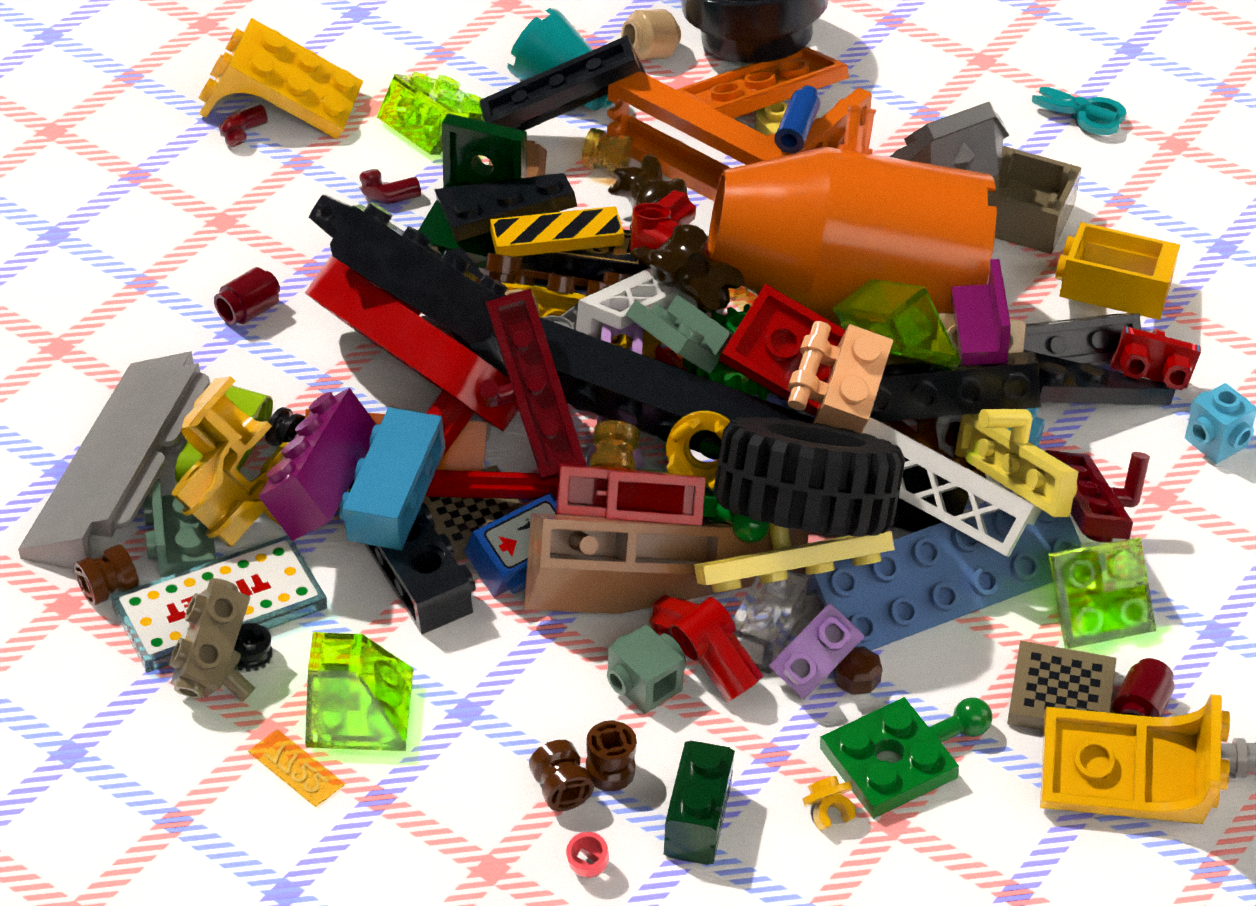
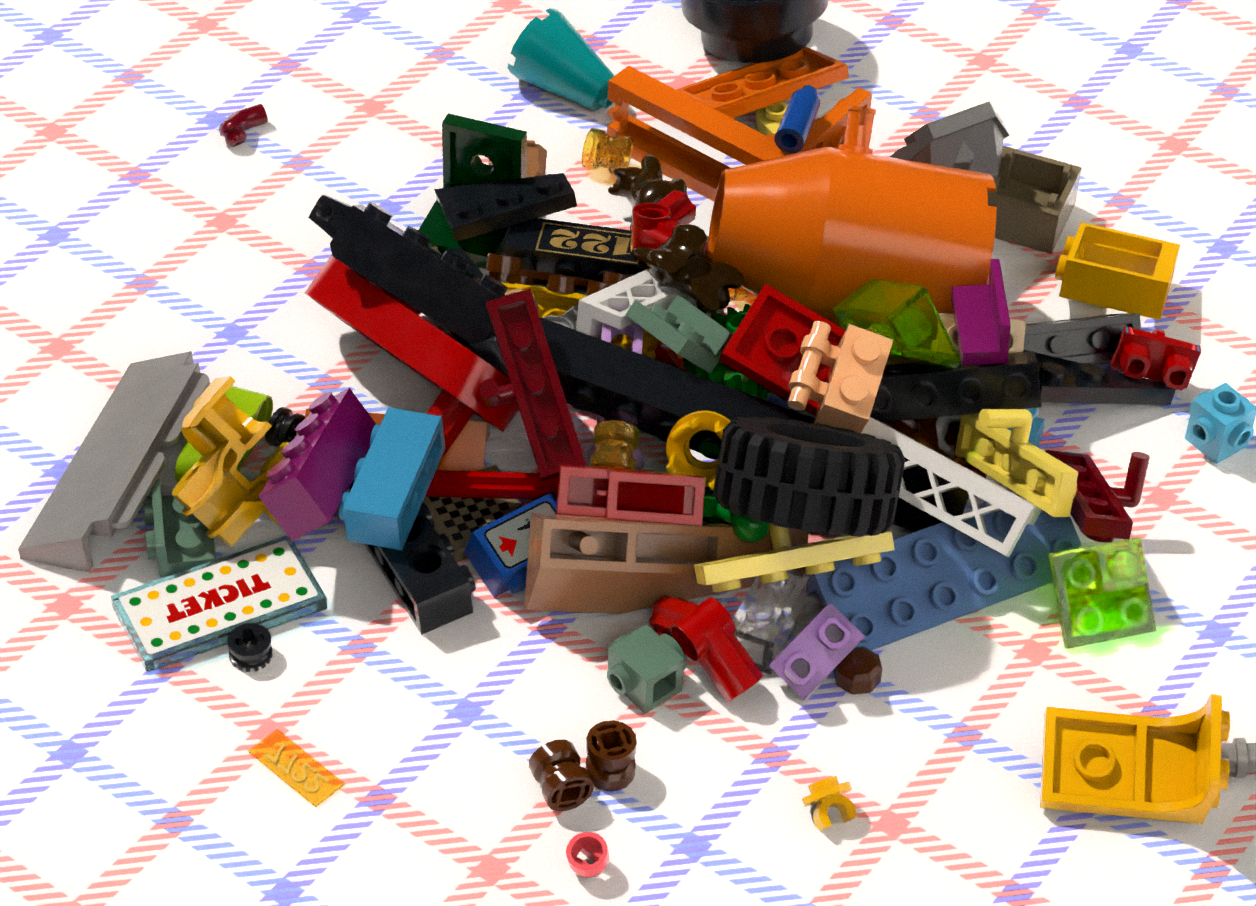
(102, 576): reddish brown wheel -> none
(207, 653): dark tan brick -> none
(247, 296): dark red brick -> none
(285, 75): yellow bracket -> none
(356, 694): clear neon green slope -> none
(388, 192): dark red arm -> none
(419, 105): clear neon green bracket -> none
(557, 232): yellow tile -> none
(562, 87): black fence -> none
(652, 33): tan head -> none
(698, 802): dark green brick -> none
(900, 729): green plate -> none
(1058, 679): dark tan tile -> none
(1102, 110): teal piece -> none
(1145, 689): dark red brick -> none

